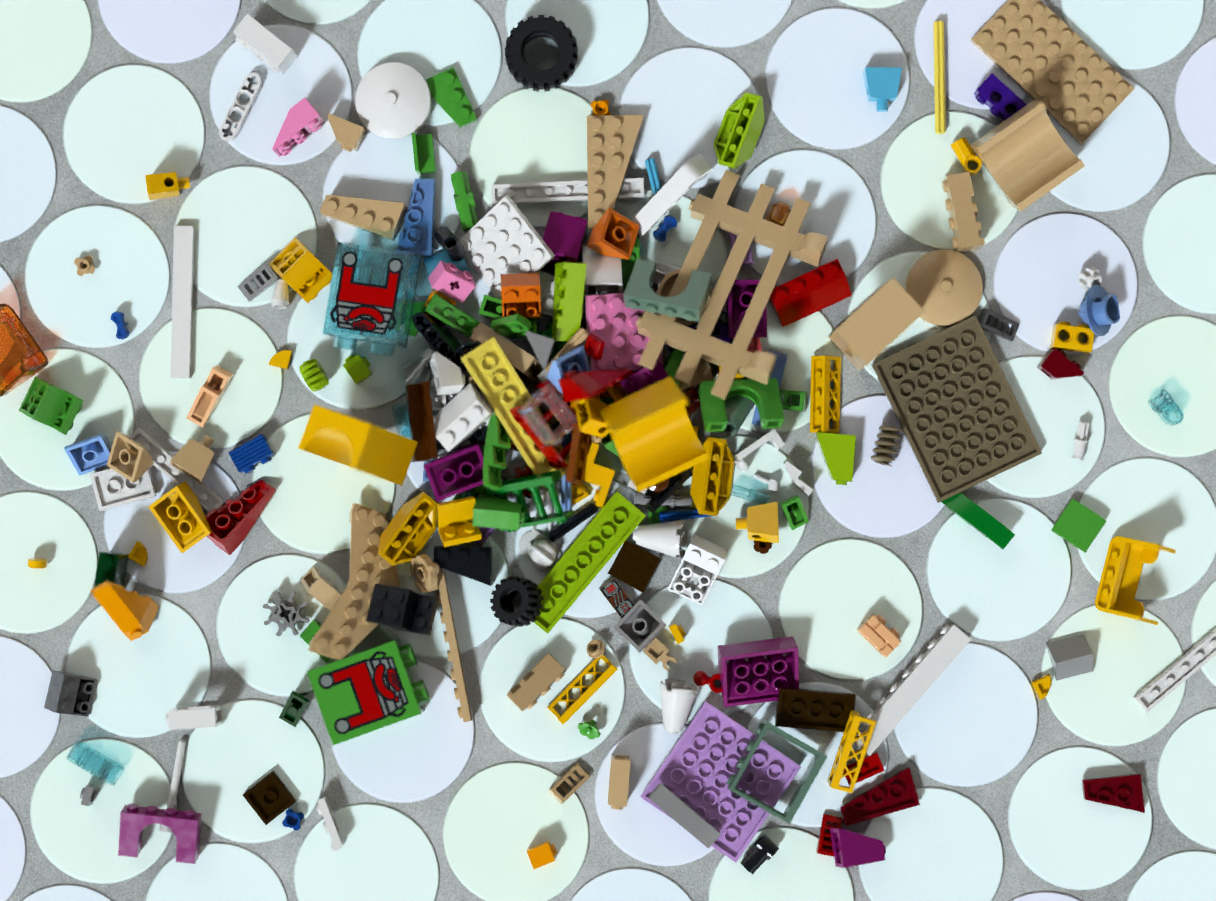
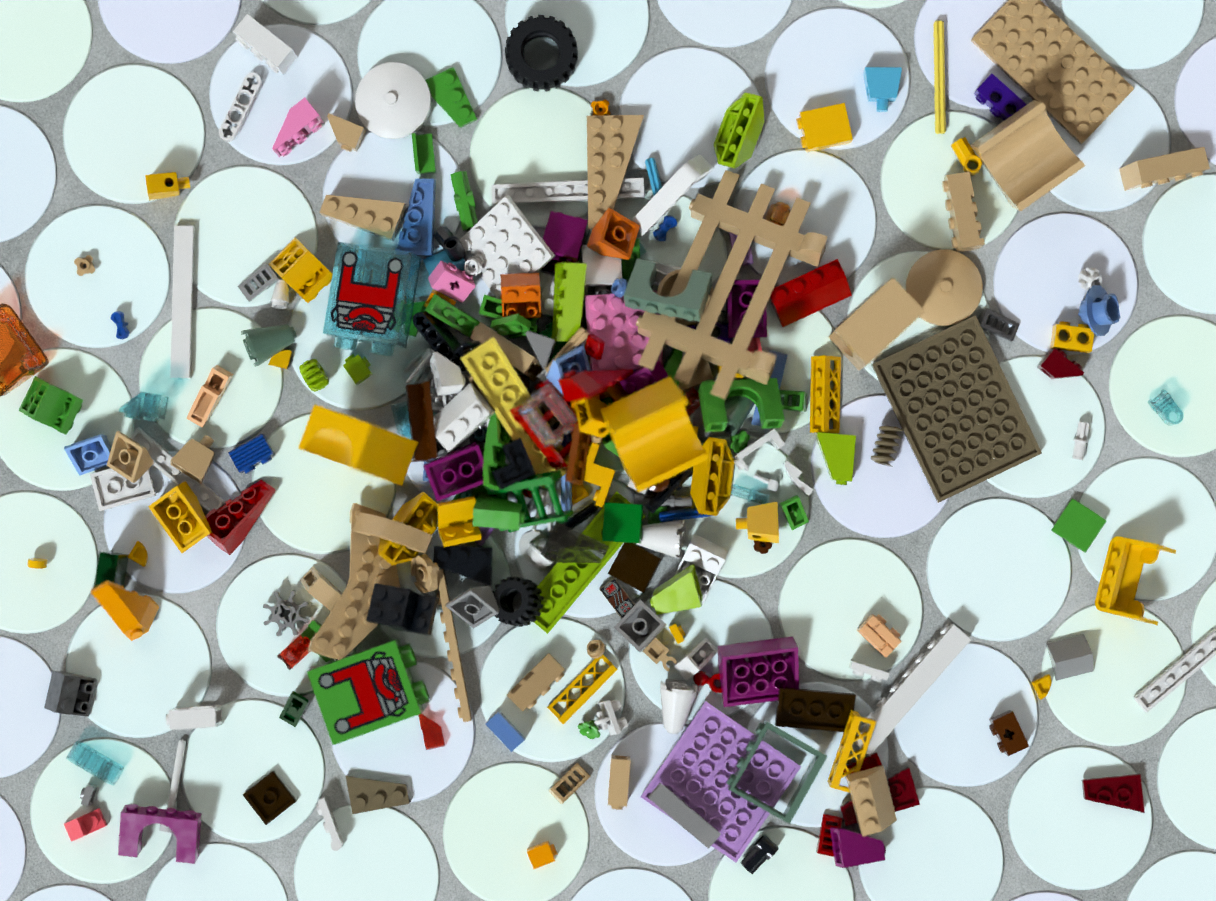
(85, 824): none -> coral slope
(148, 405): none -> clear light blue slope
(267, 341): none -> sand green cone
(287, 822): blue plate -> none
(295, 651): none -> clear red hips
(374, 794): none -> dark tan wing
(392, 531): none -> tan slope
(432, 733): none -> clear red slope
(468, 266): none -> white plate
(474, 605): none -> light grey slope
(505, 731): none -> medium blue panel
(518, 467): none -> black plate
(570, 546): none -> clear smoke slope
(607, 717): none -> white hips
(619, 287): none -> medium blue plate
(622, 522): none -> green tile
(678, 593): none -> lime slope
(696, 659): none -> white slope
(739, 441): none -> bright green plant
(824, 127): none -> yellow brick
(871, 800): none -> tan slope
(876, 674): none -> white plate
(979, 519): green slope -> none
(1017, 739): none -> reddish brown brick
(1164, 168): none -> tan wedge

